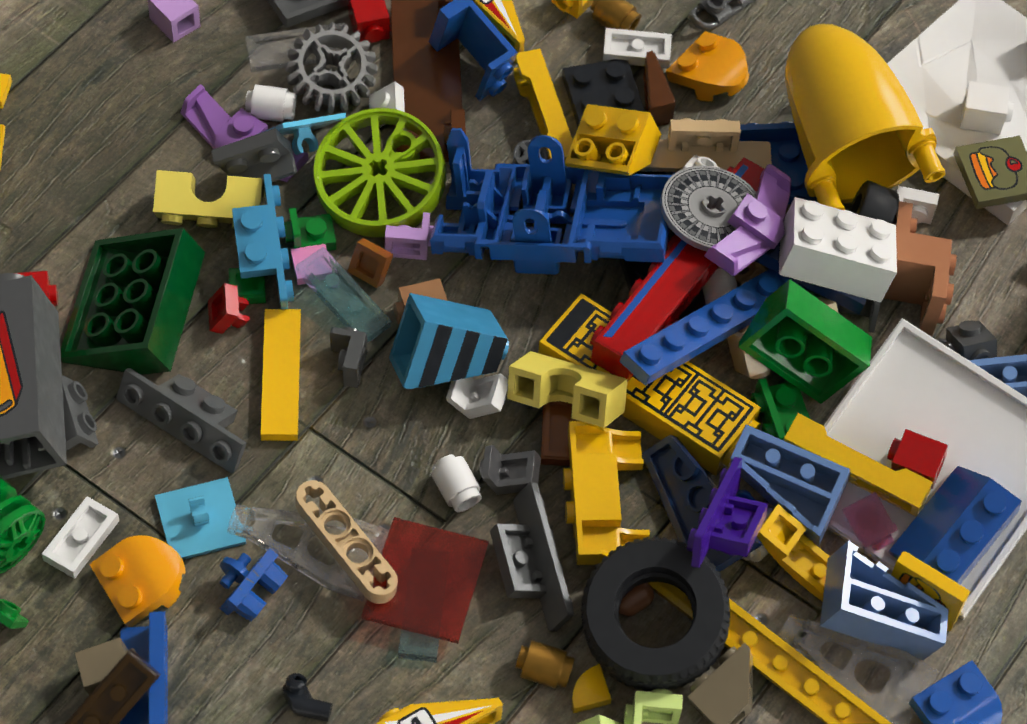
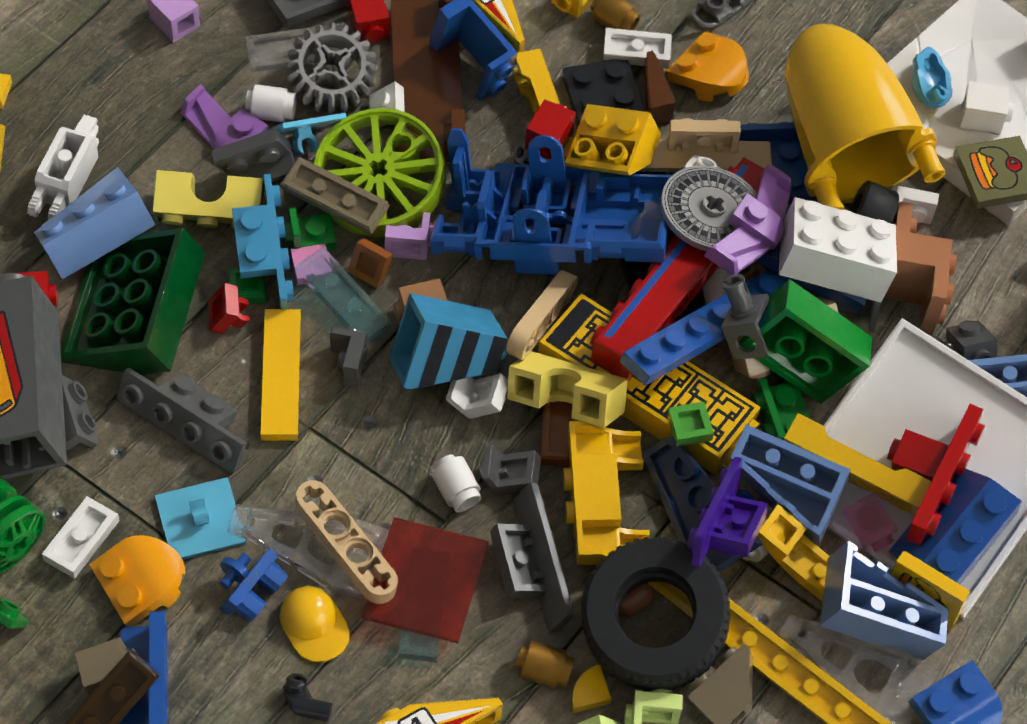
(65, 167): none -> white hinge
(94, 224): none -> medium blue wedge
(314, 624): none -> yellow cap
(335, 195): none -> dark tan tile
(541, 315): none -> tan beam
(553, 121): none -> red brick
(690, 424): none -> bright green plate
(744, 317): none -> dark grey bracket
(931, 79): none -> dark azure arm
(941, 488): none -> red plate

